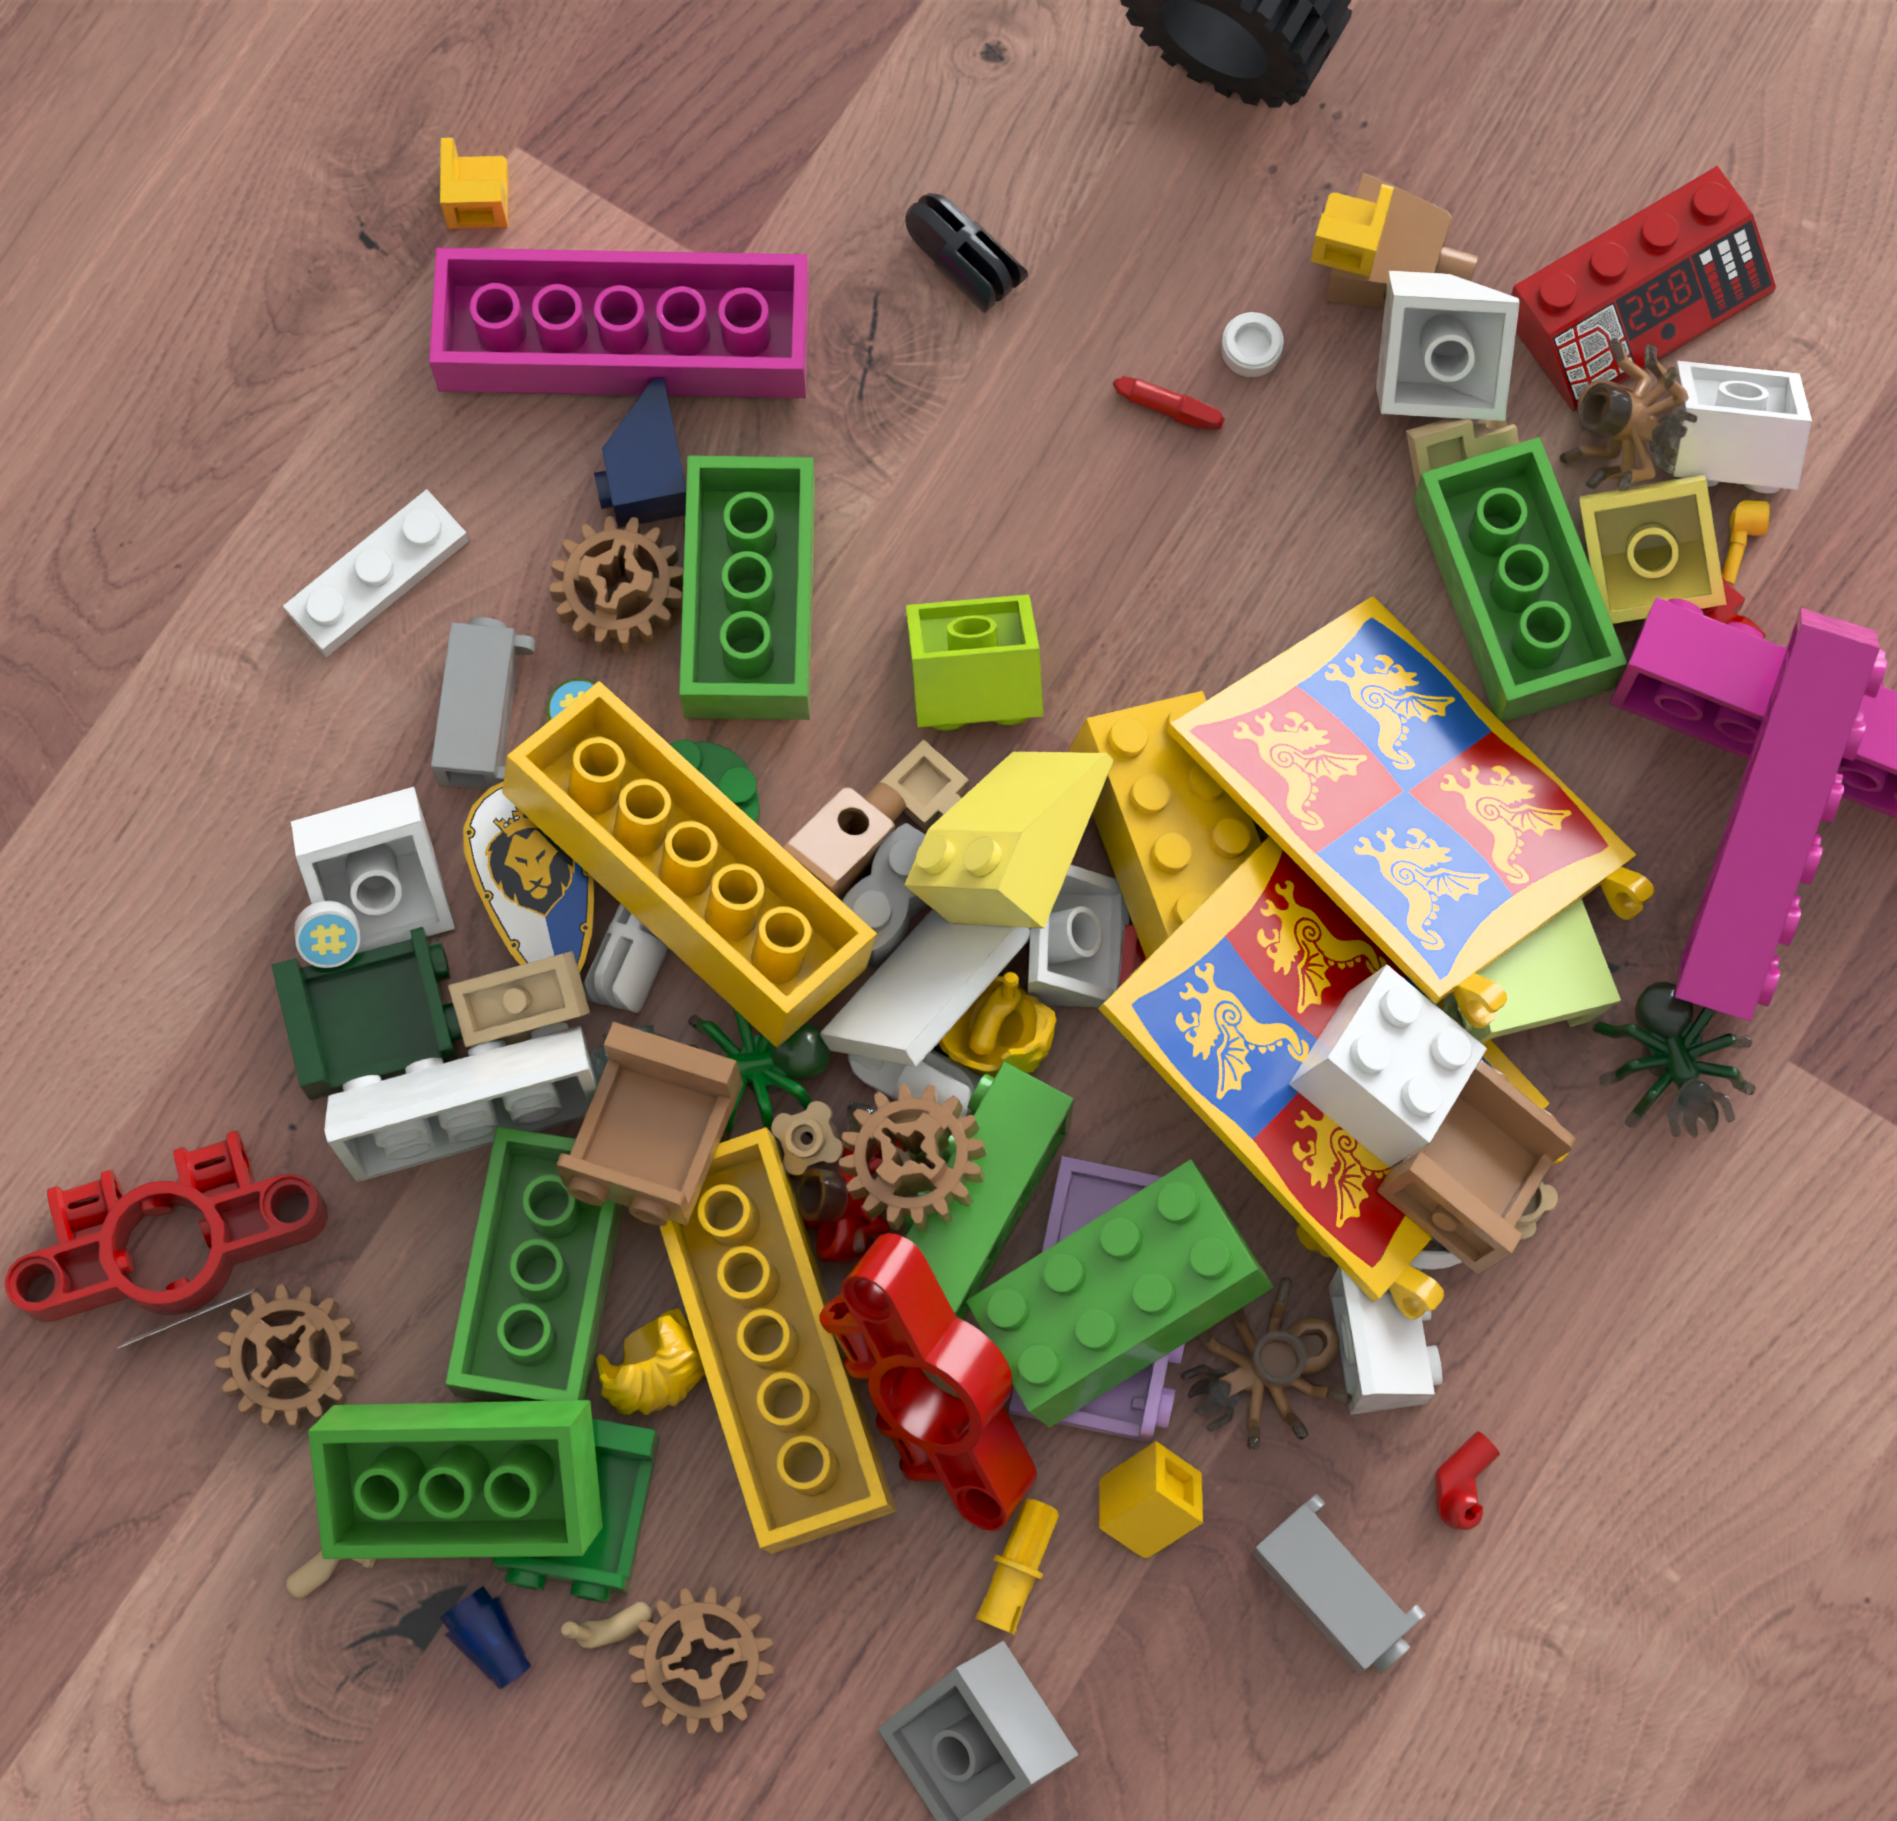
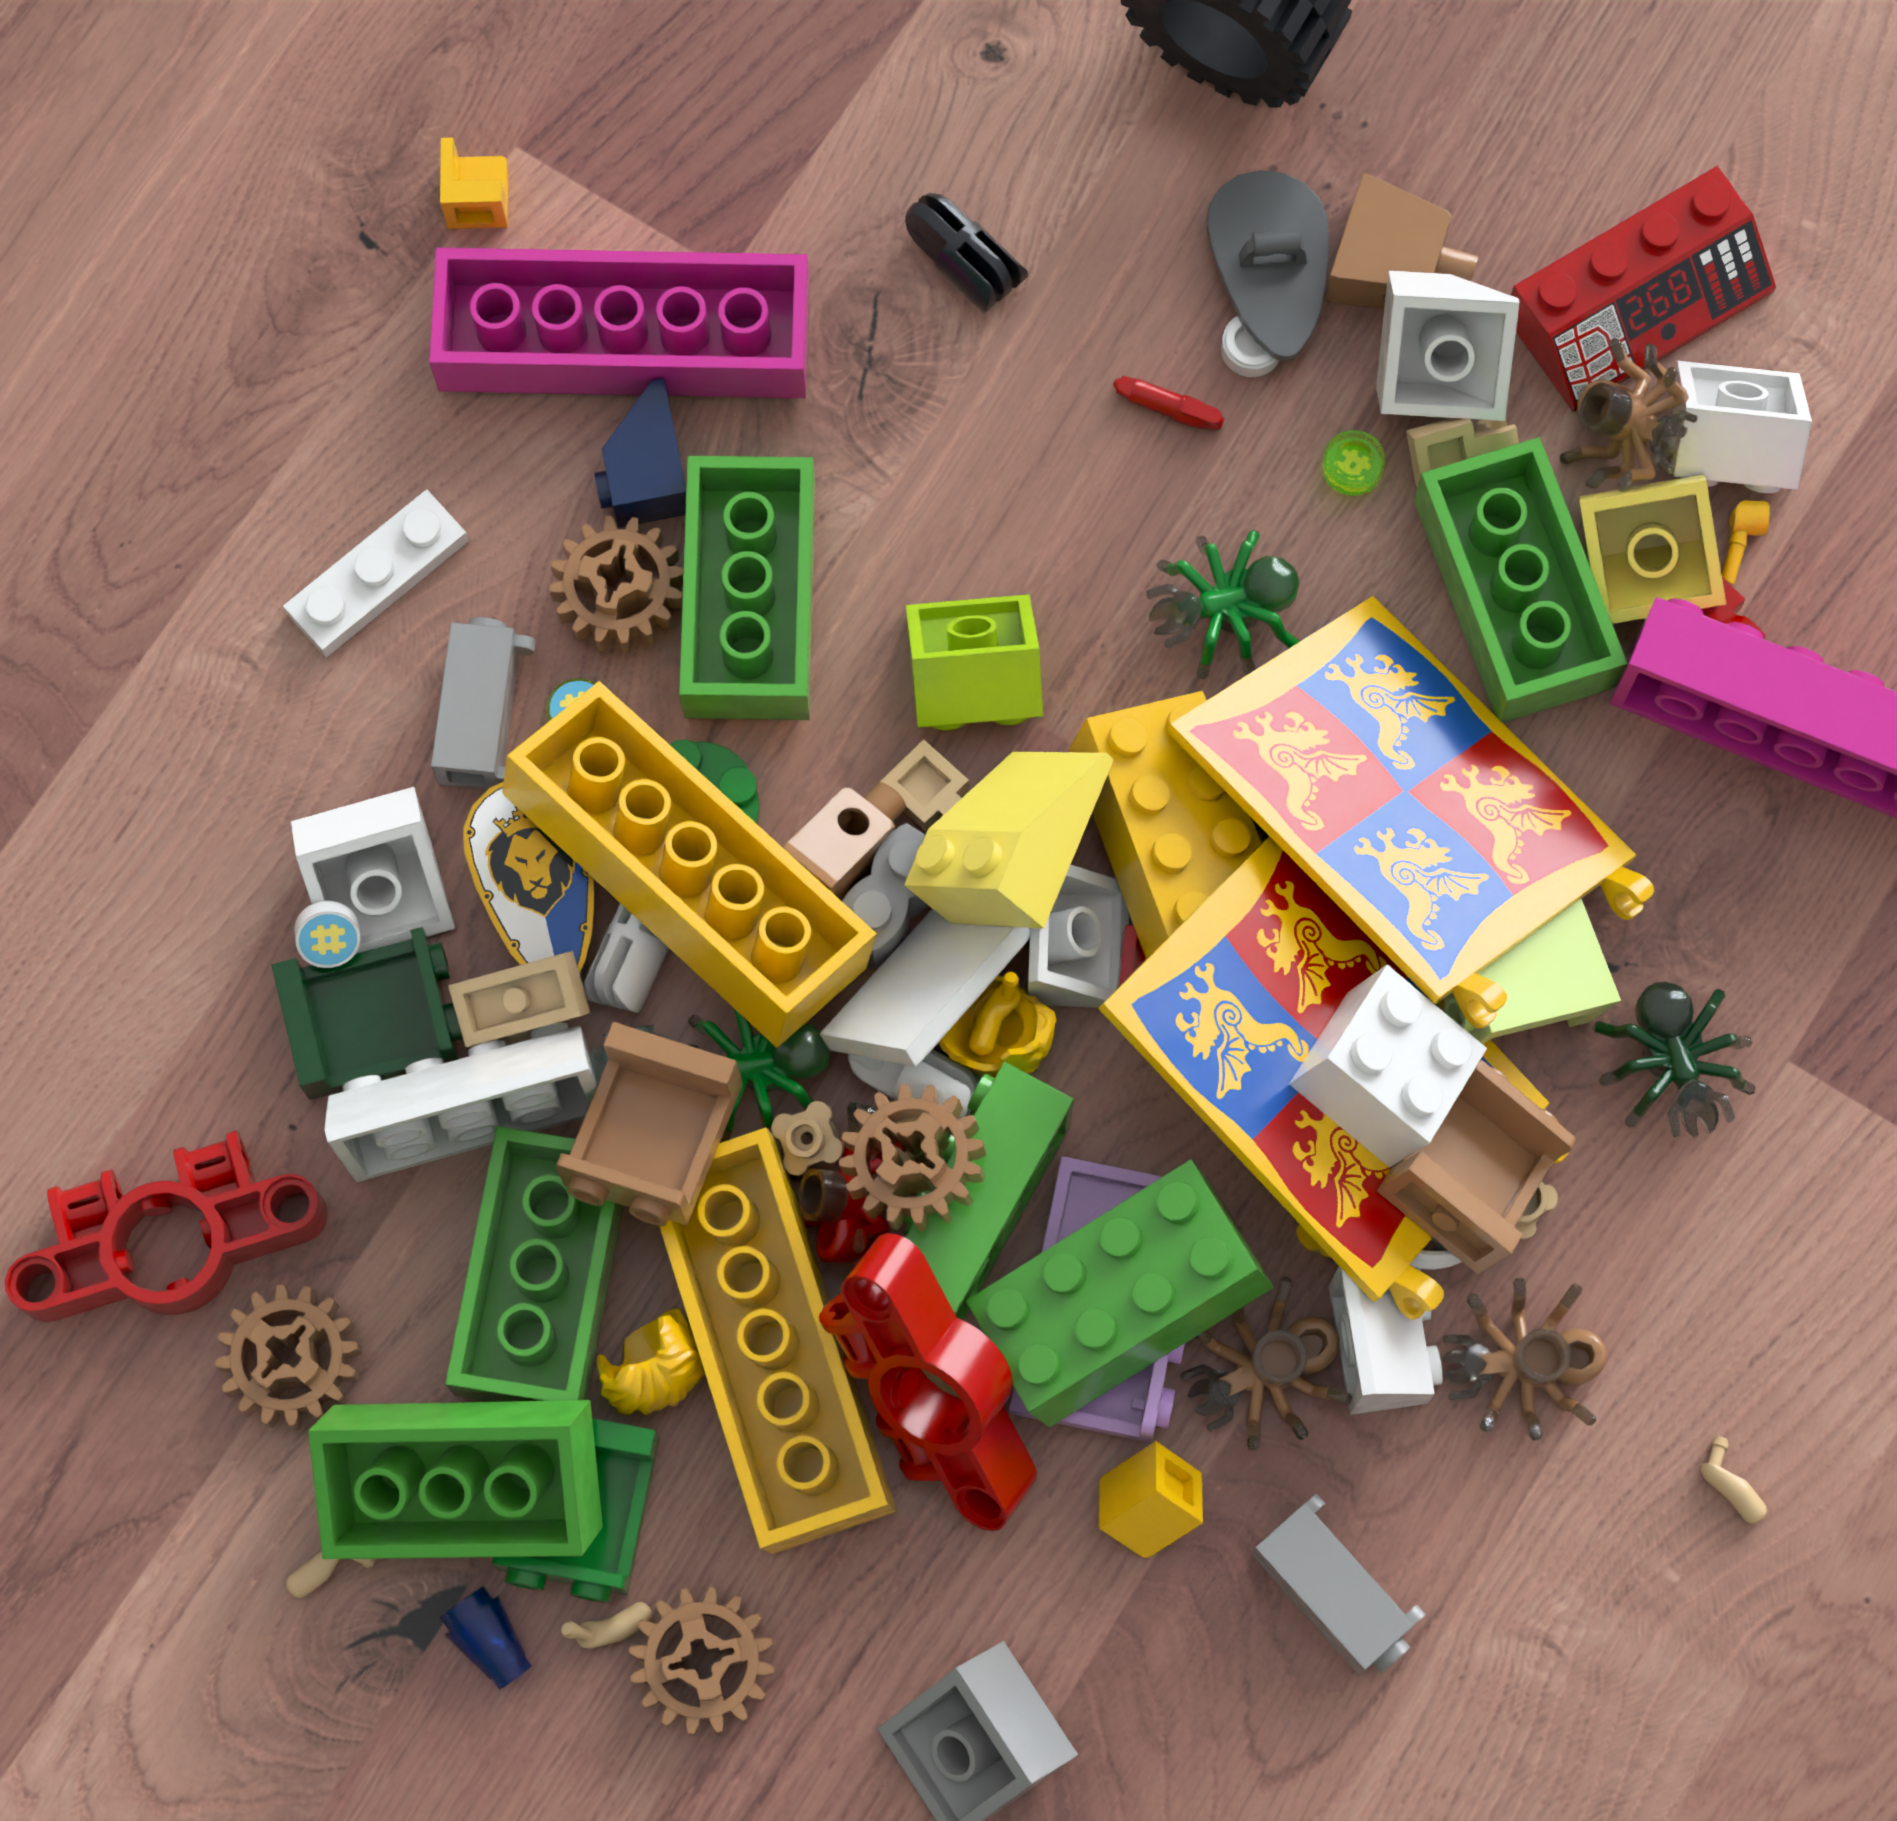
(187, 1317): white sticker -> none
(1018, 1566): yellow axle -> none
(1233, 604): none -> animal
(1271, 257): none -> dark grey shield
(1351, 232): yellow panel -> none
(1353, 463): none -> clear neon green tile
(1457, 1482): red arm -> none
(1536, 1360): none -> animal
(1731, 1486): none -> tan piece
(1776, 815): dark pink brick -> none

